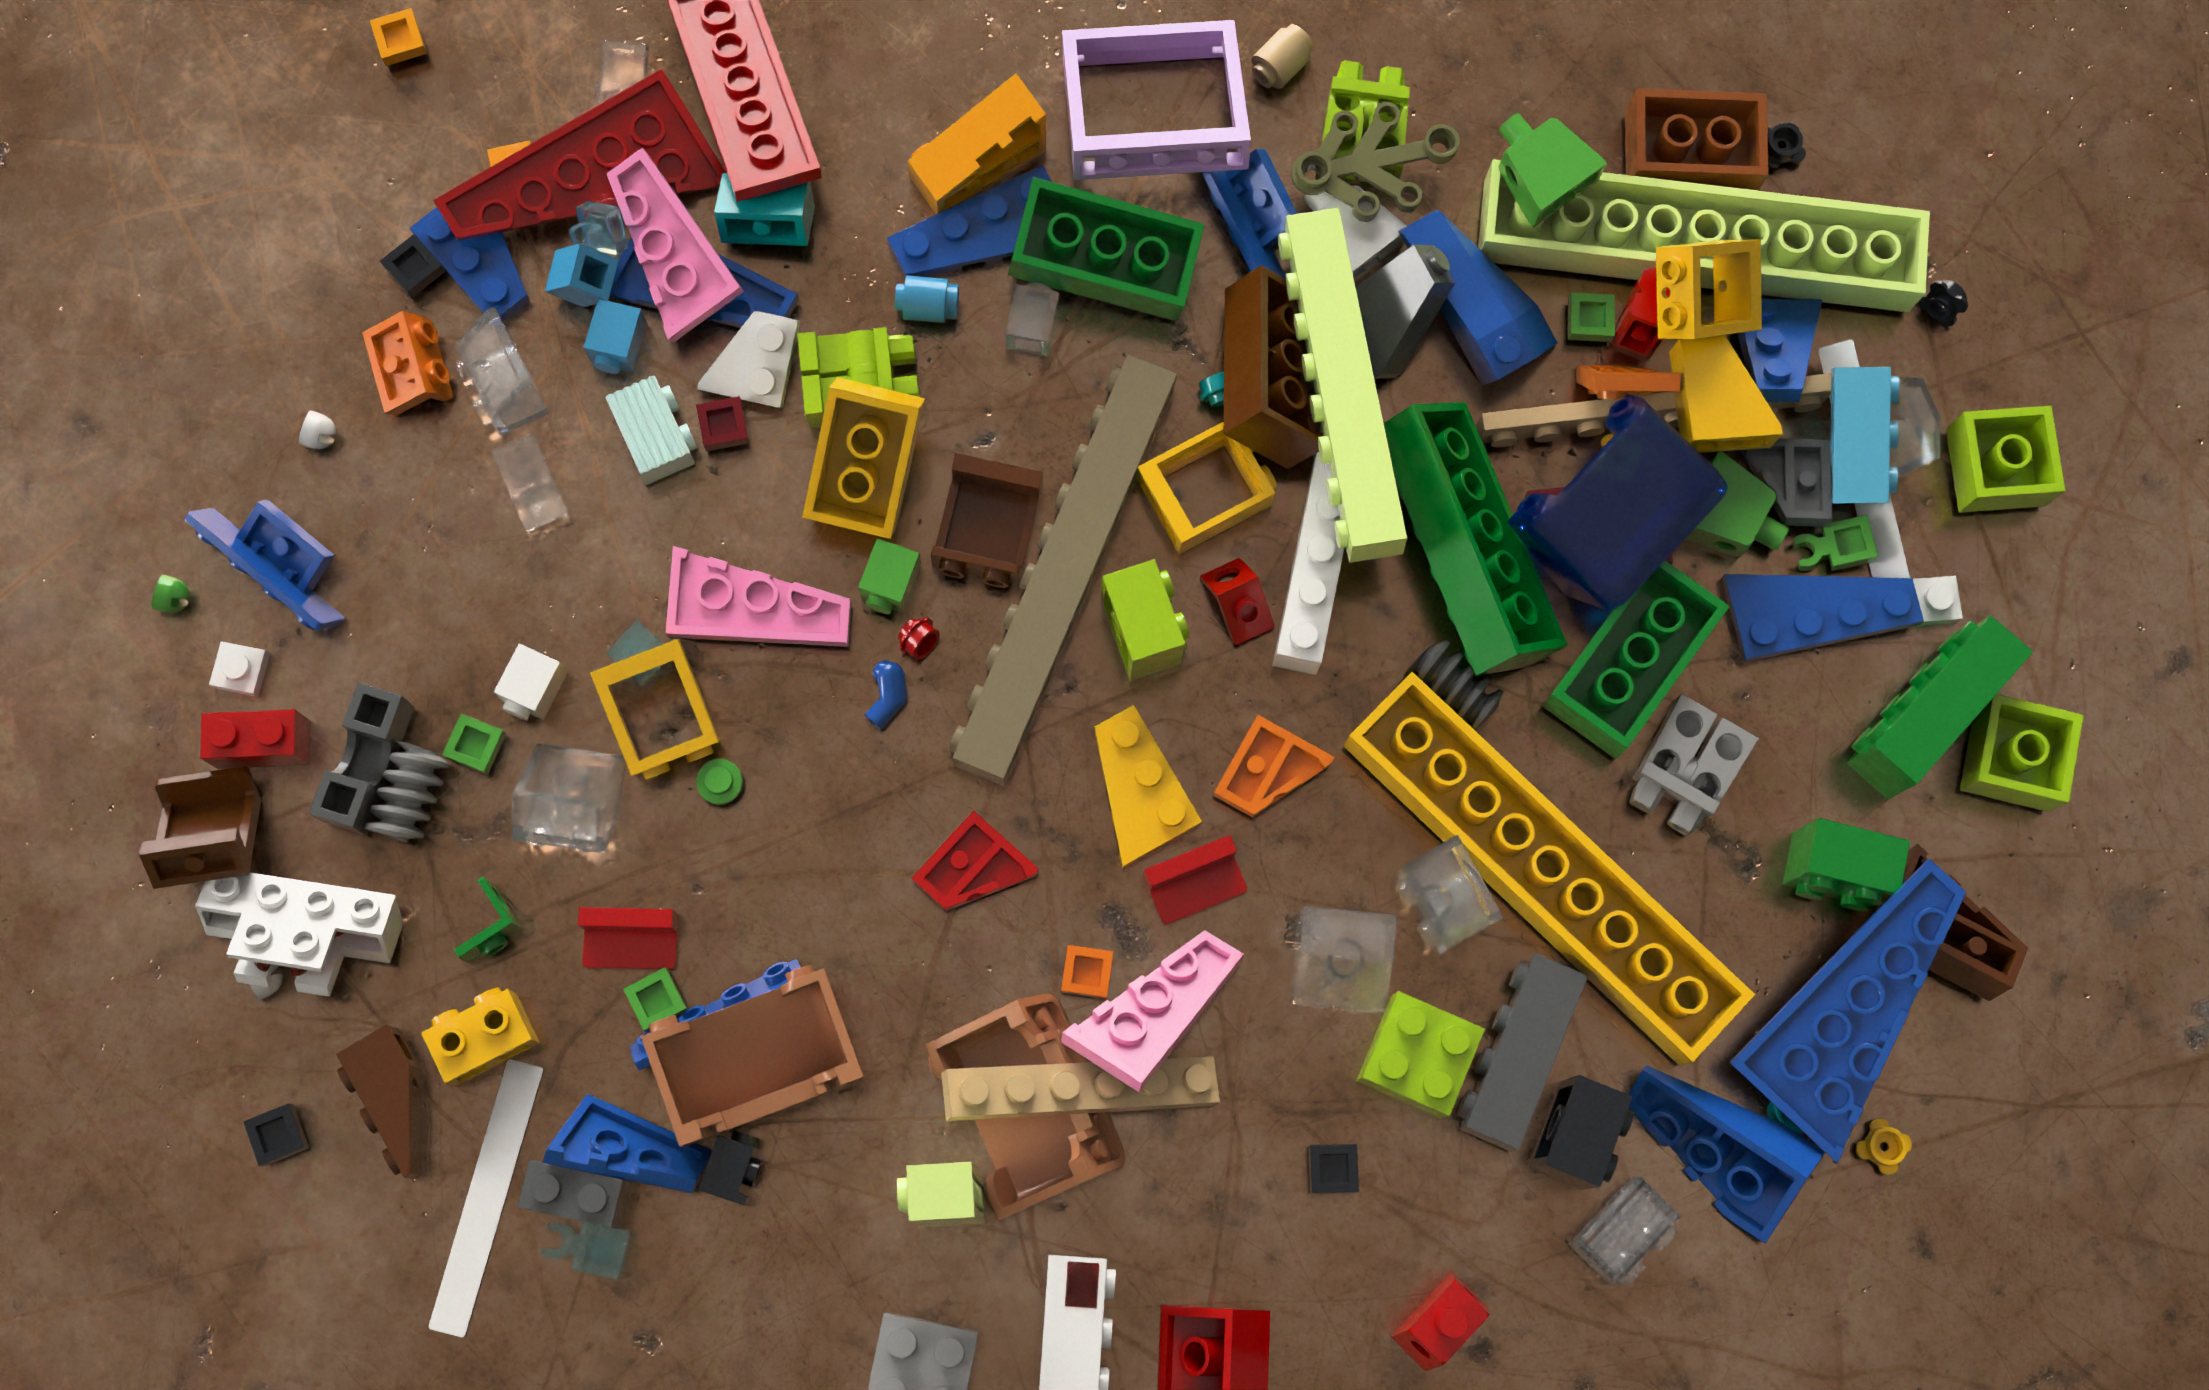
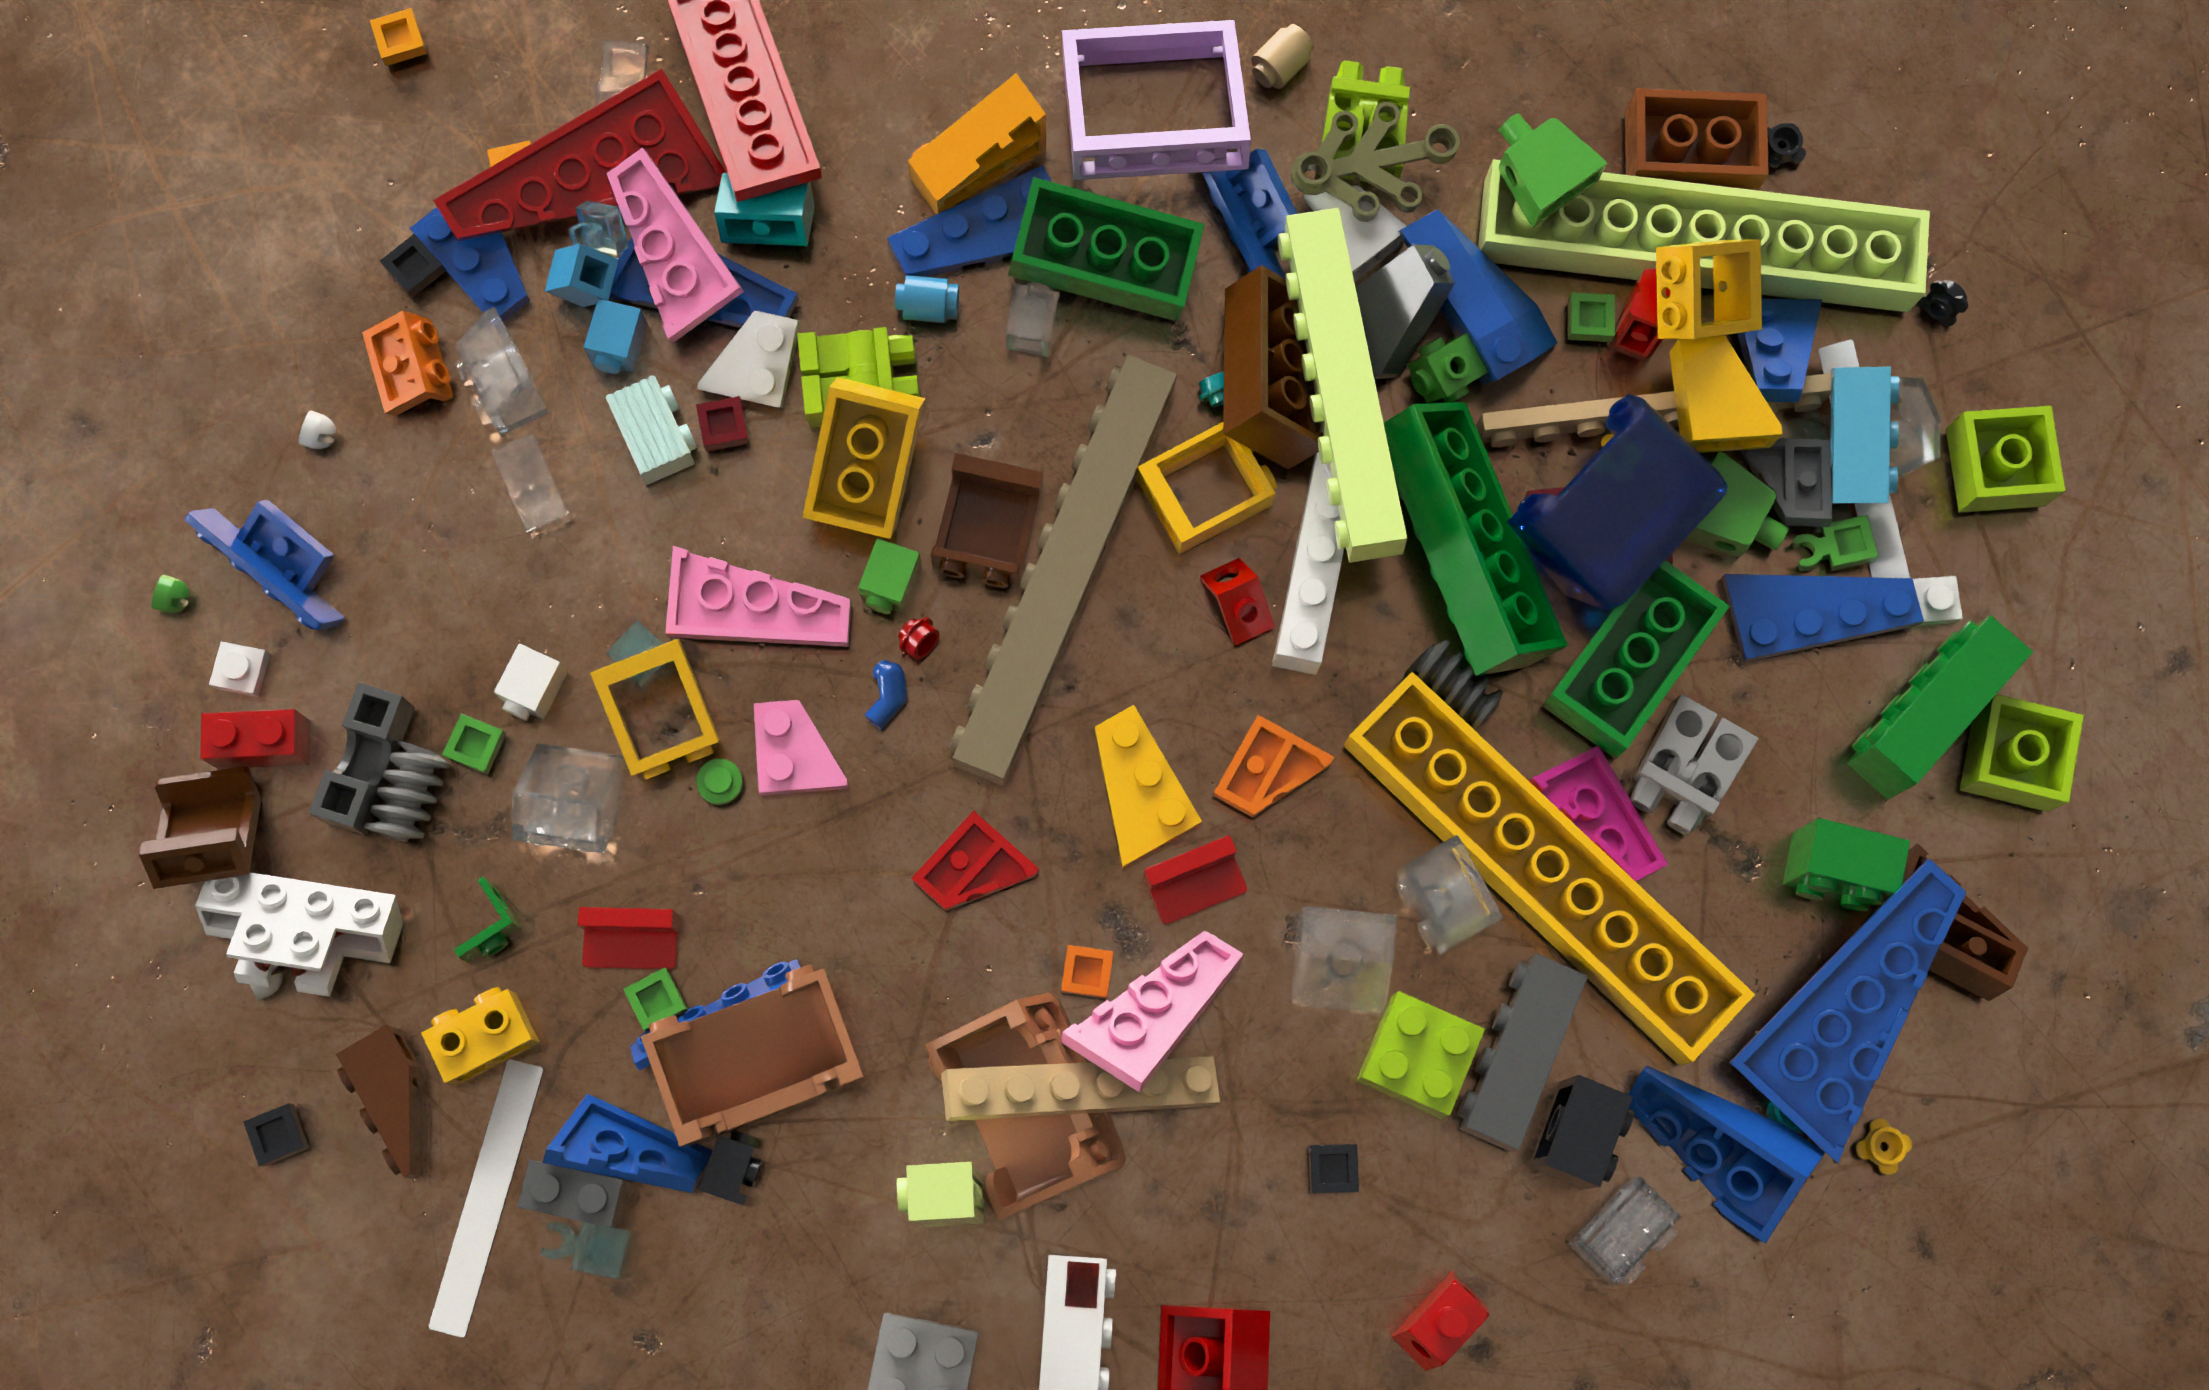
(792, 752): none -> bright pink wing
(1143, 619): lime brick -> none
(1446, 368): none -> bright green brick
(1599, 806): none -> dark pink wing
(1614, 380): orange wing -> none

